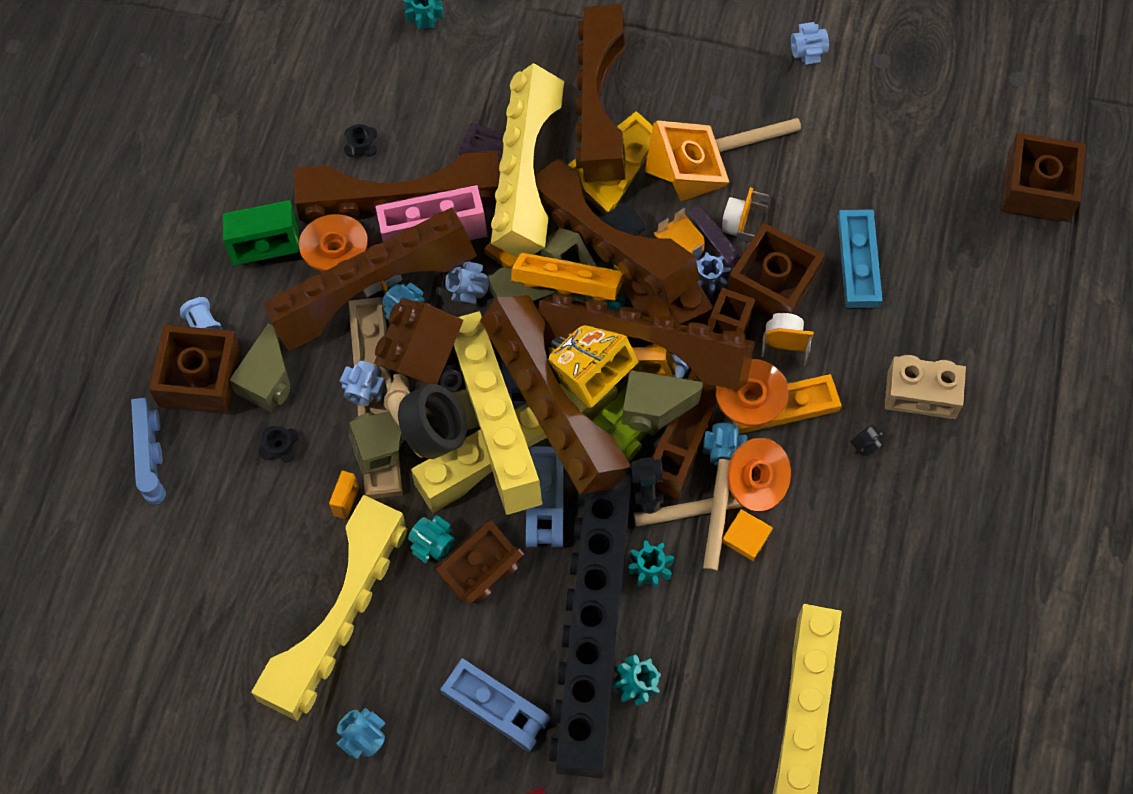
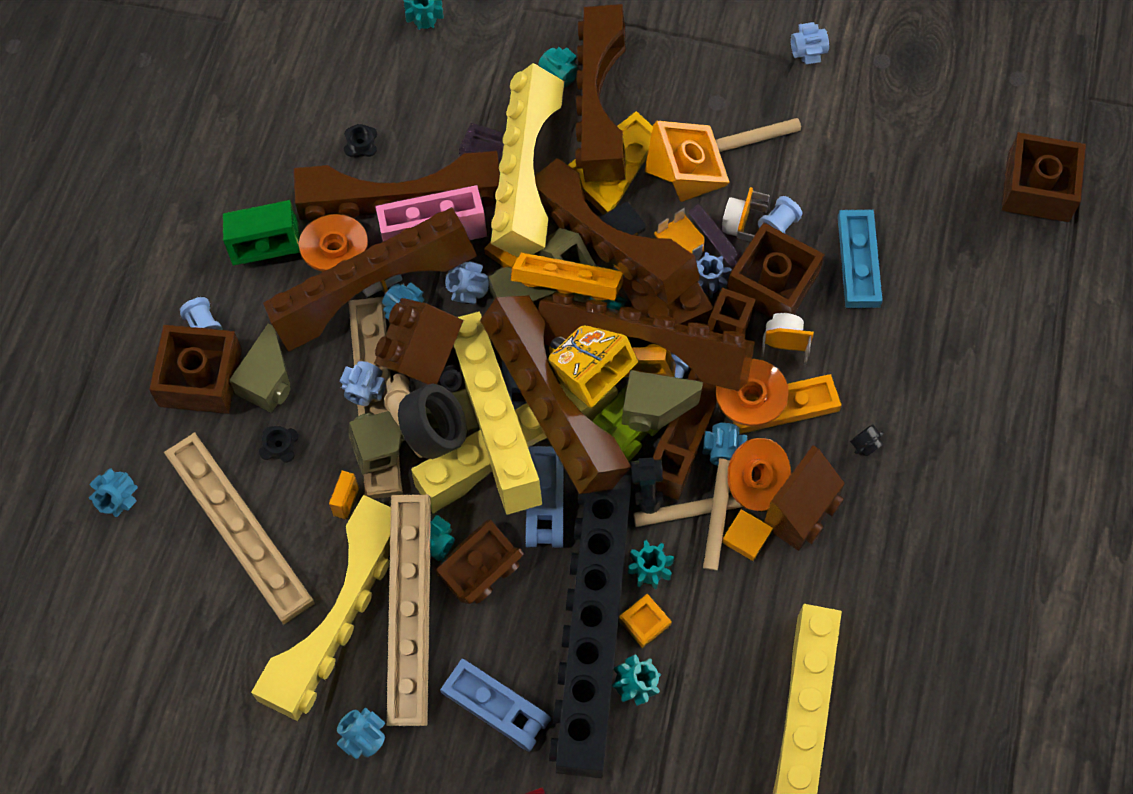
(113, 492): none -> dark azure gear
(146, 451): medium blue plate -> none
(239, 528): none -> tan tile
(409, 611): none -> tan tile
(560, 64): none -> teal gear
(644, 620): none -> light orange tile
(782, 215): none -> light blue bush
(805, 500): none -> reddish brown slope
(925, 387): tan brick -> none

